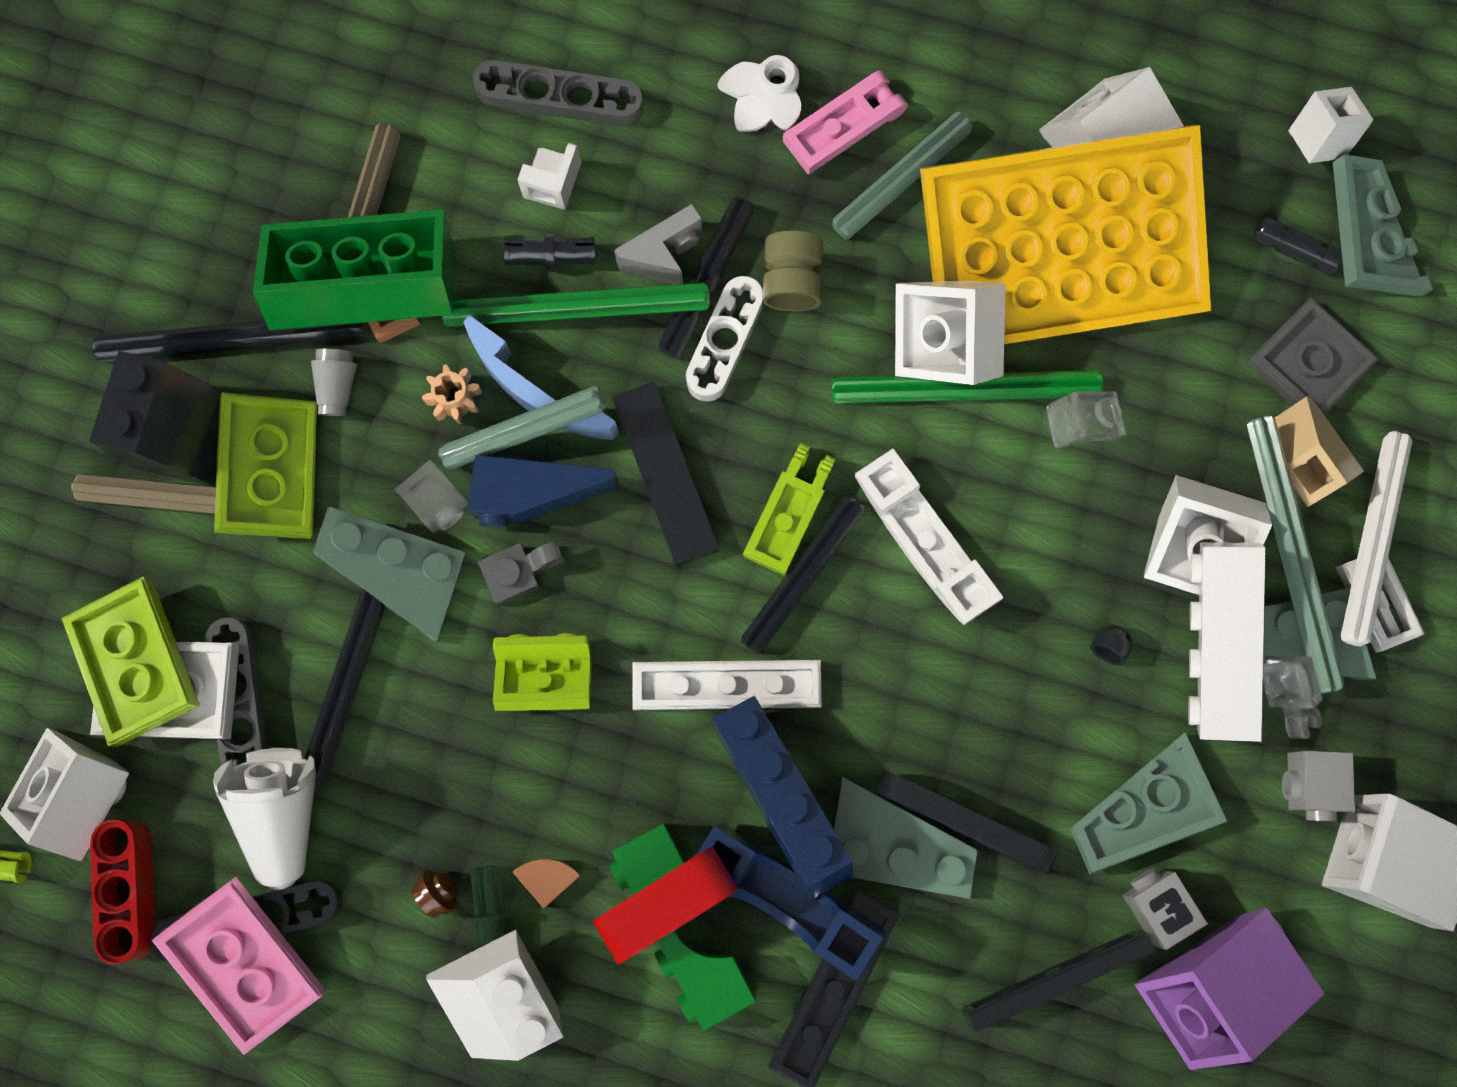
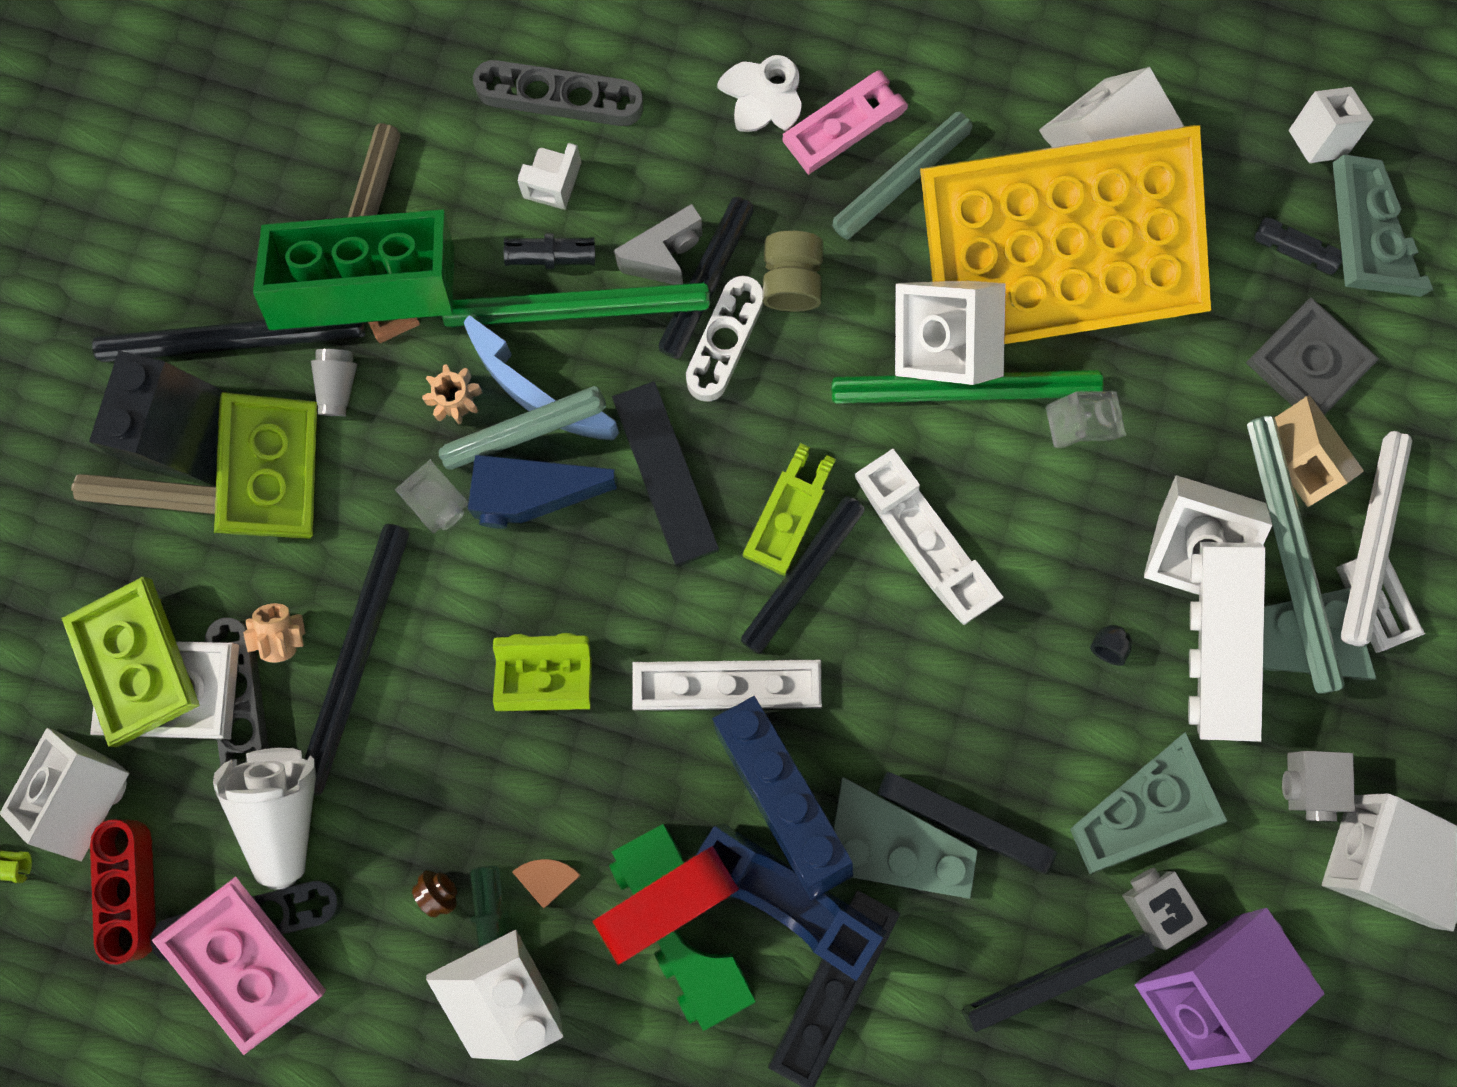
(274, 632): none -> light nougat gear
(396, 567): sand green wing -> none
(514, 571): dark grey plate -> none
(1293, 685): clear plate -> none

